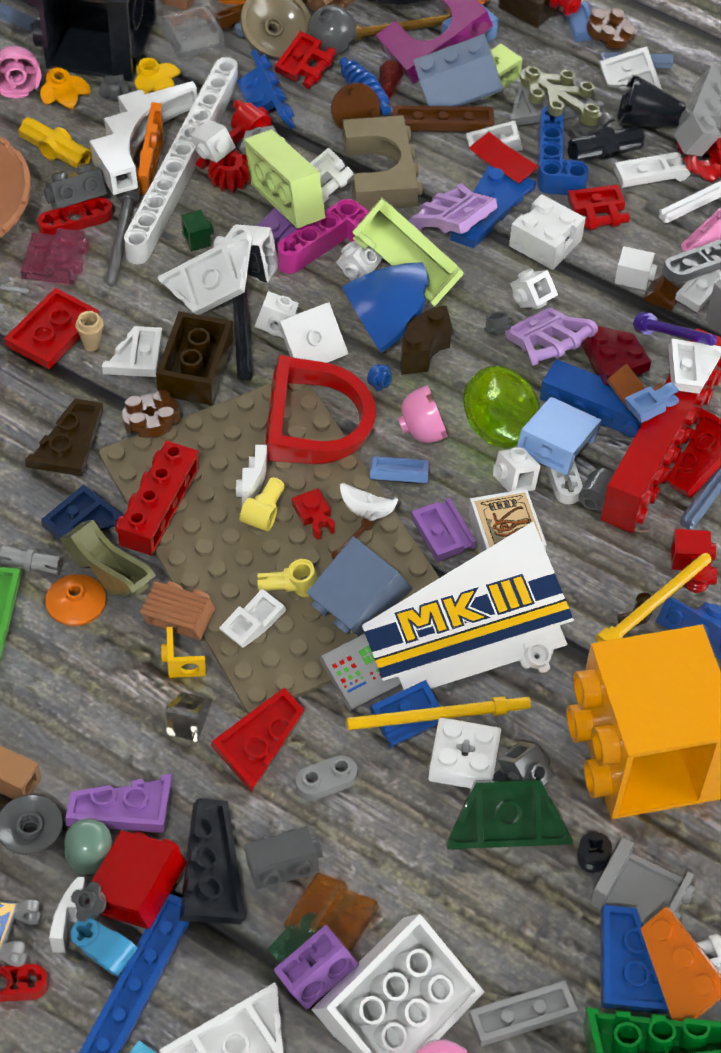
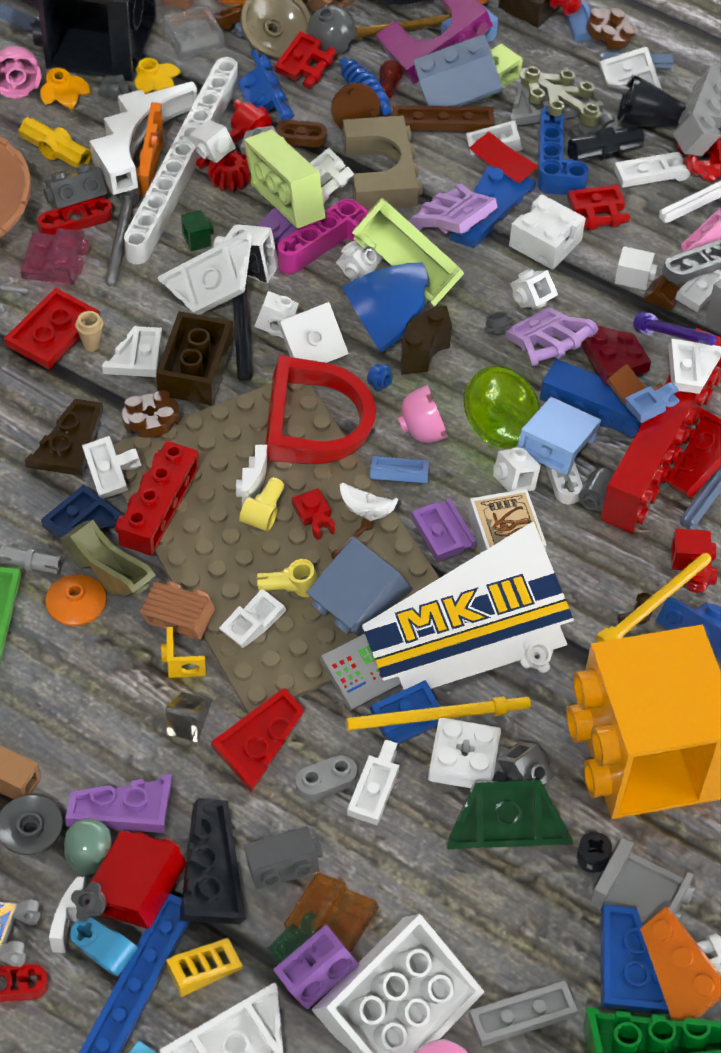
(107, 466): none -> white plate
(199, 980): none -> yellow slope
(302, 133): none -> reddish brown plate
(375, 785): none -> white plate

